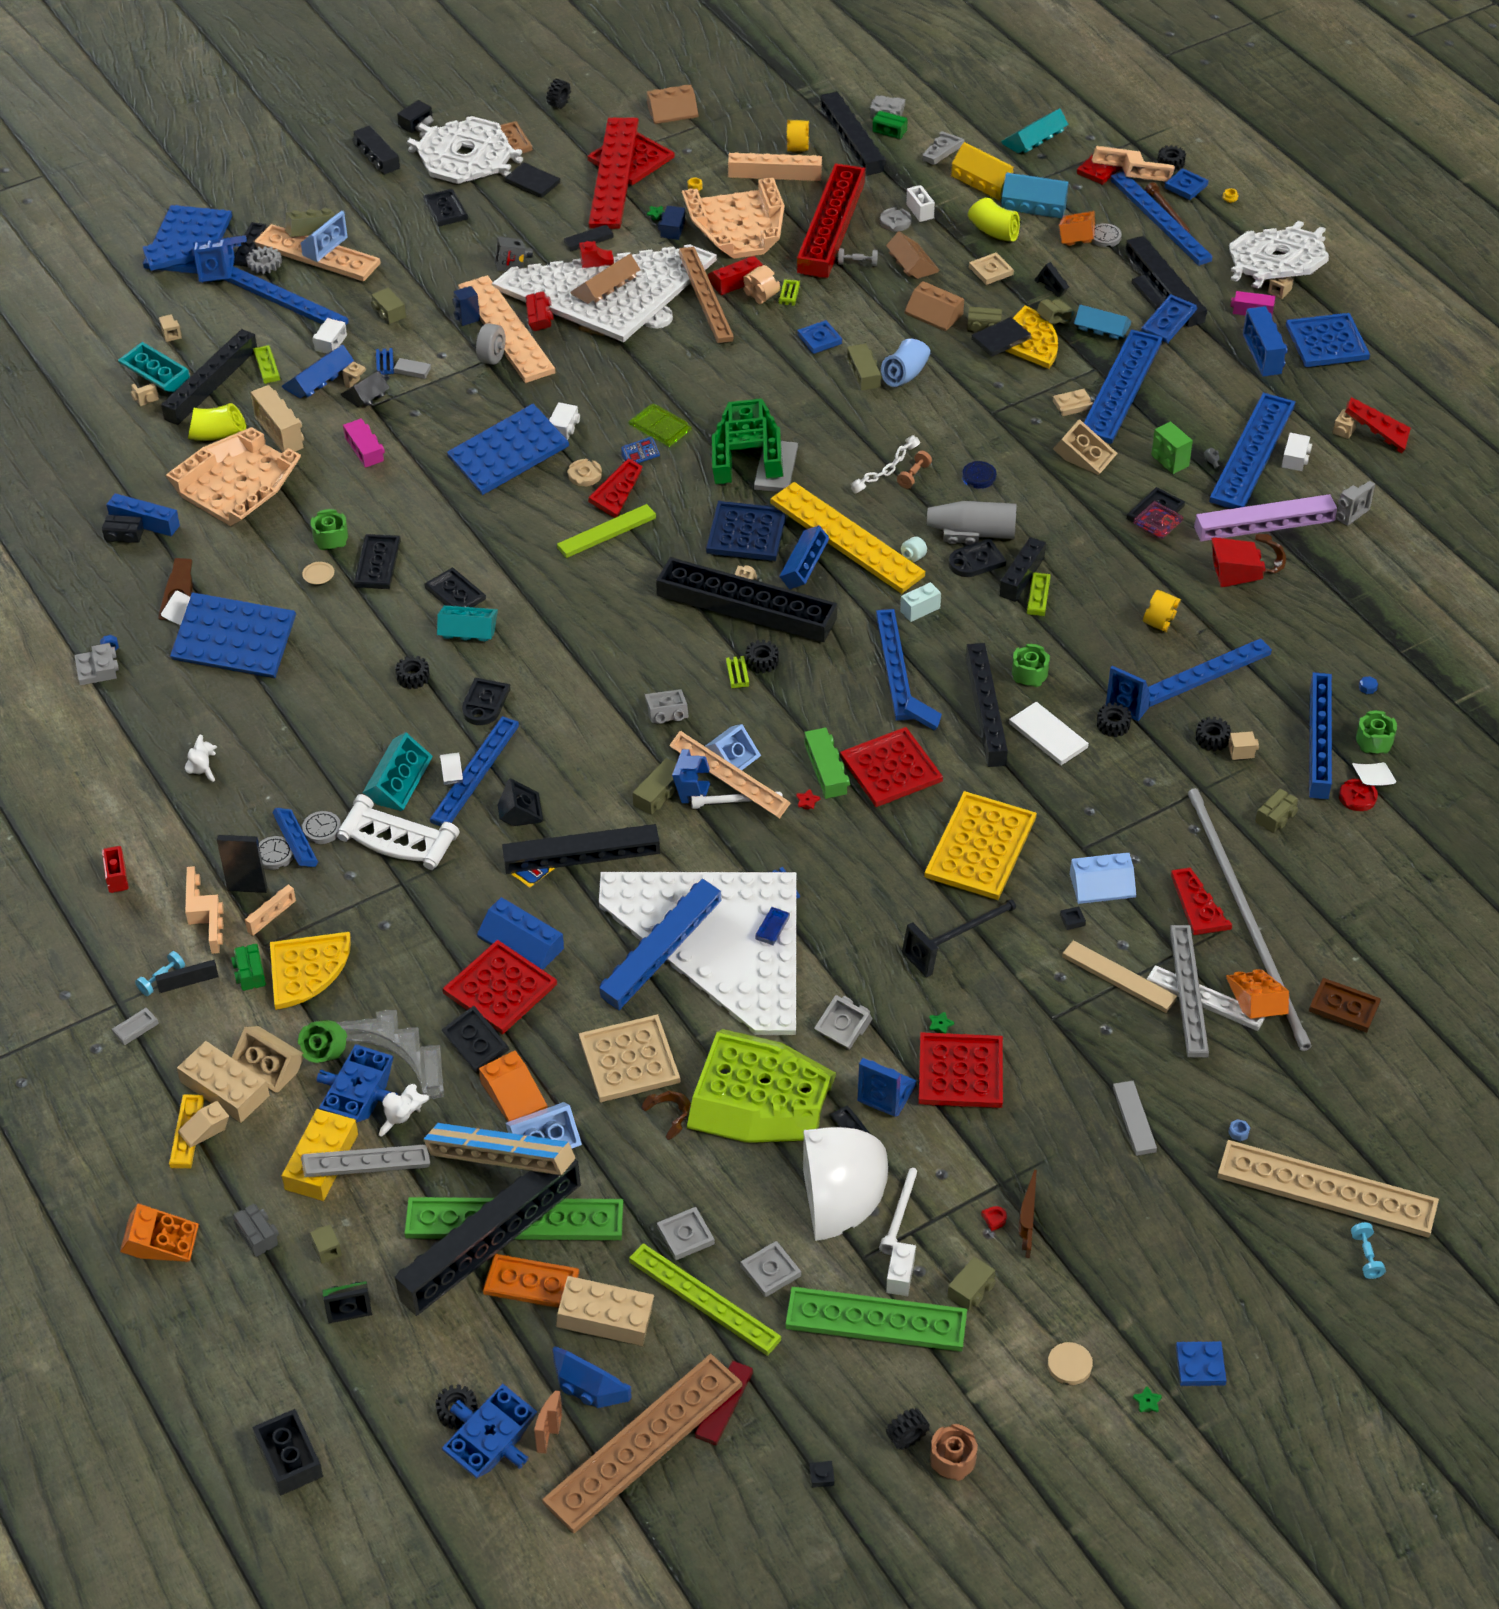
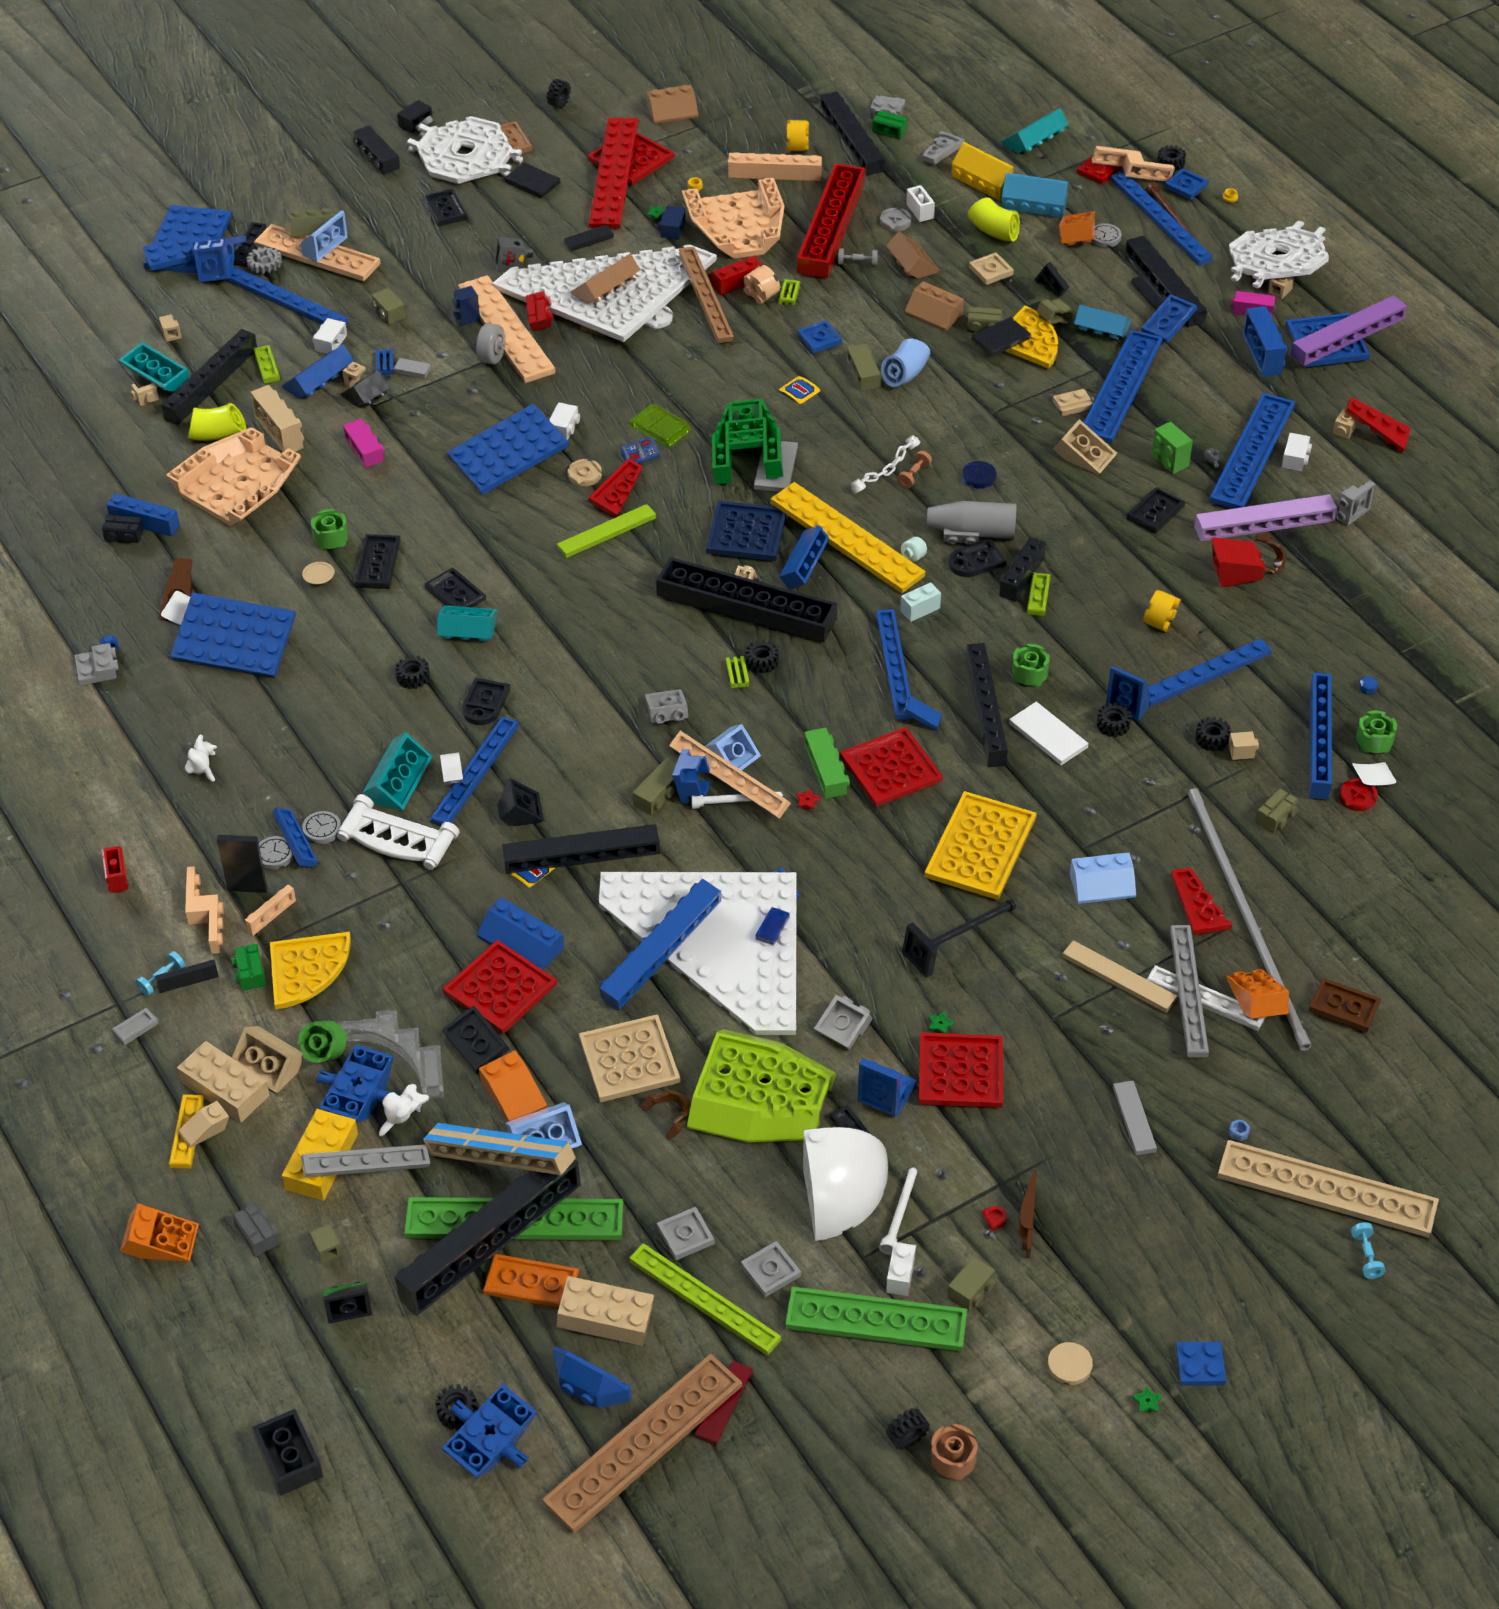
(548, 1421): nougat slope -> none
(594, 256): red arch -> none
(800, 389): none -> sticker
(821, 1474): black plate -> none
(1072, 918): black plate -> none
(1158, 519): clear pink tile -> none
(1348, 330): none -> medium lavender brick

